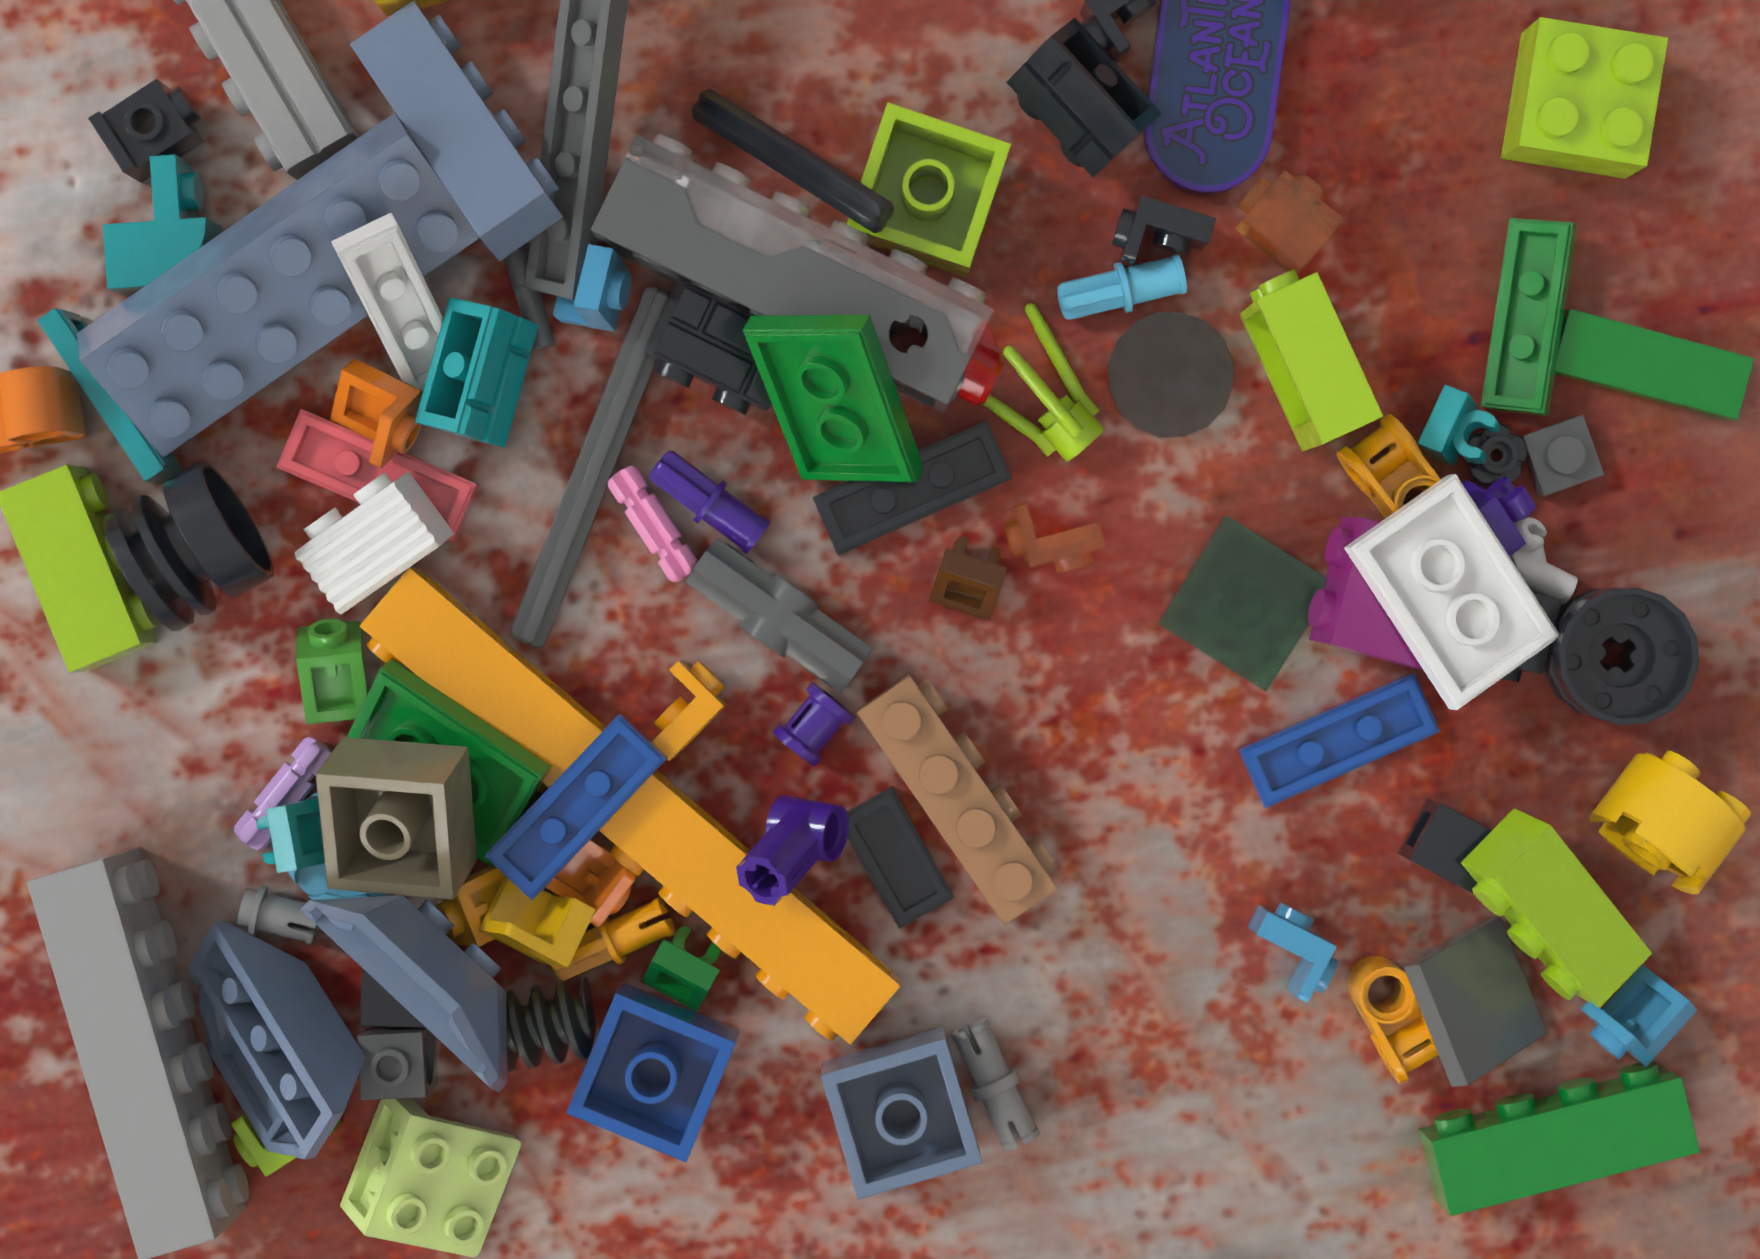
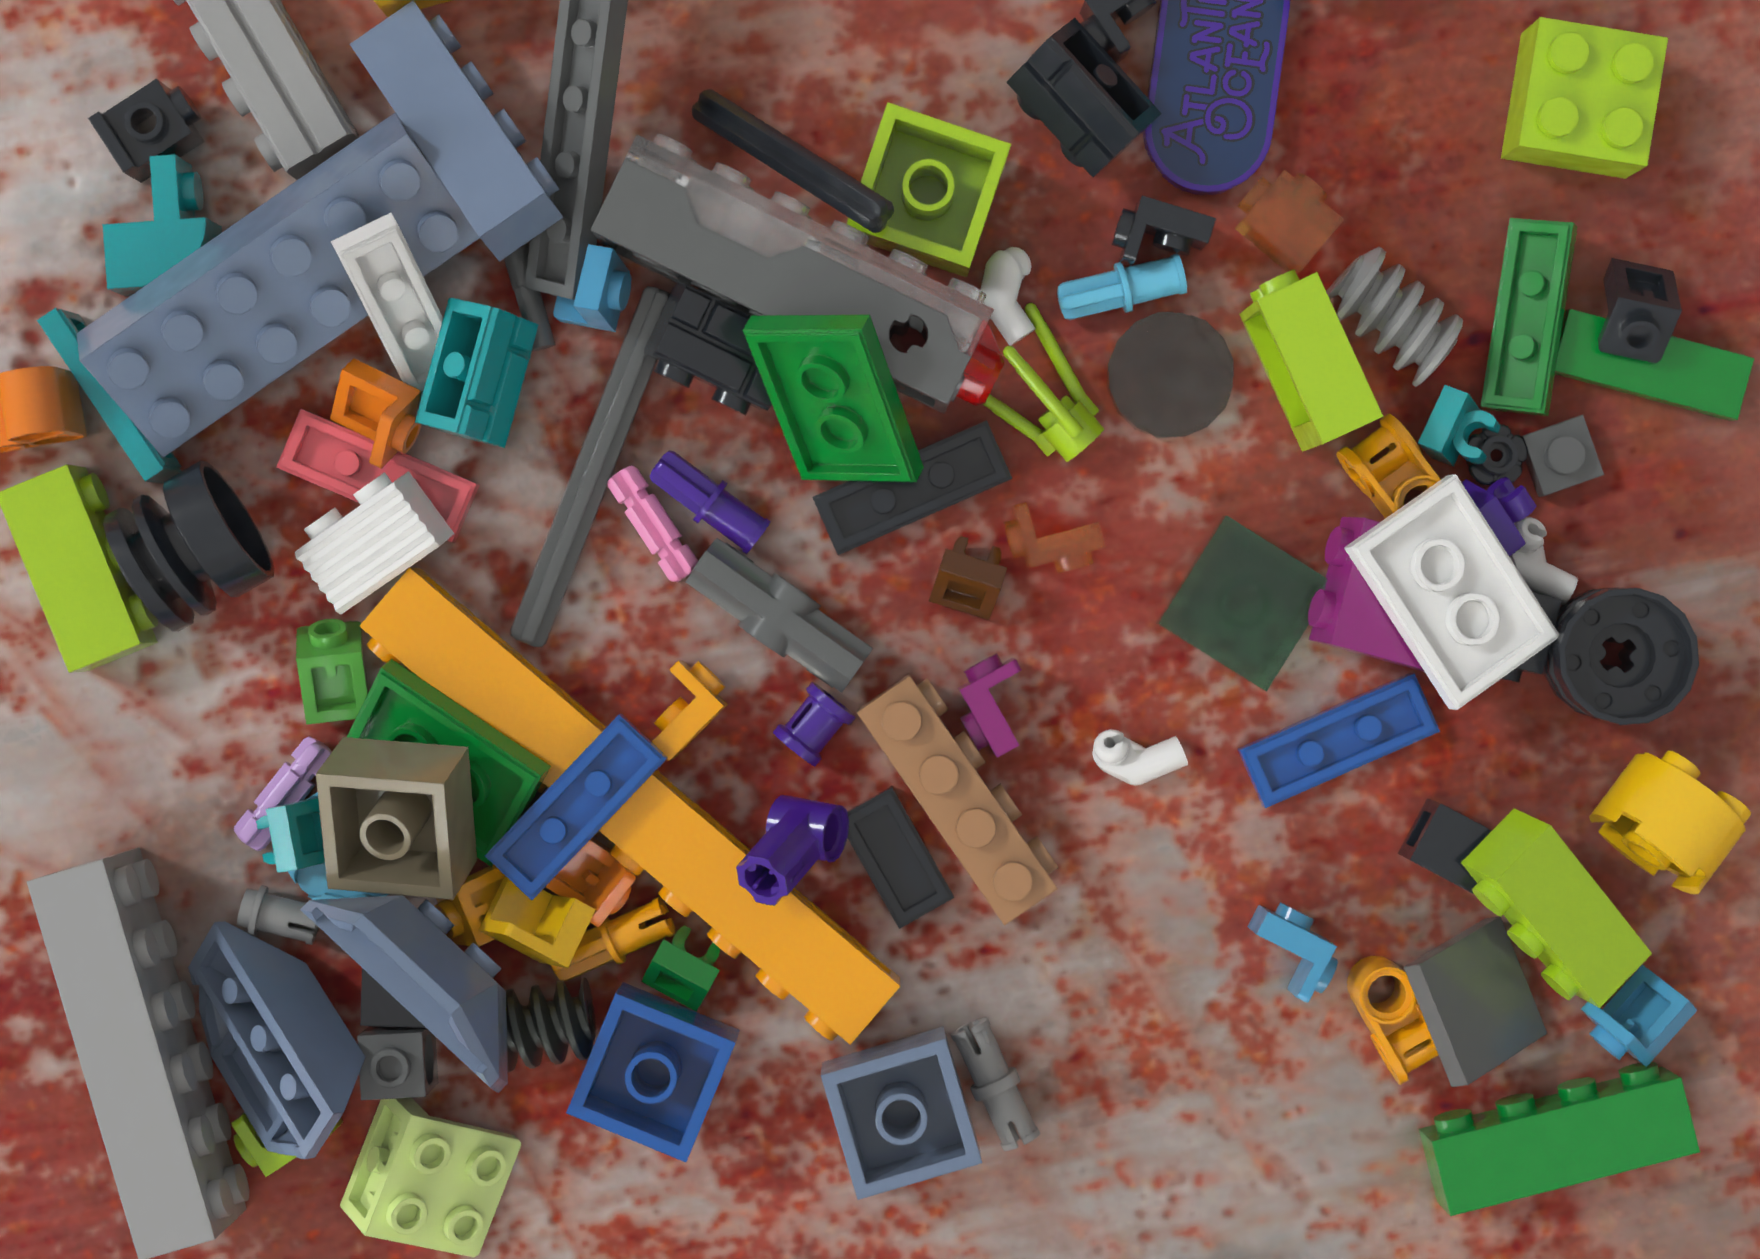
(985, 721): none -> magenta bracket
(1002, 284): none -> white arm
(1134, 762): none -> white arm
(1396, 313): none -> light grey piece
(1641, 310): none -> black bracket

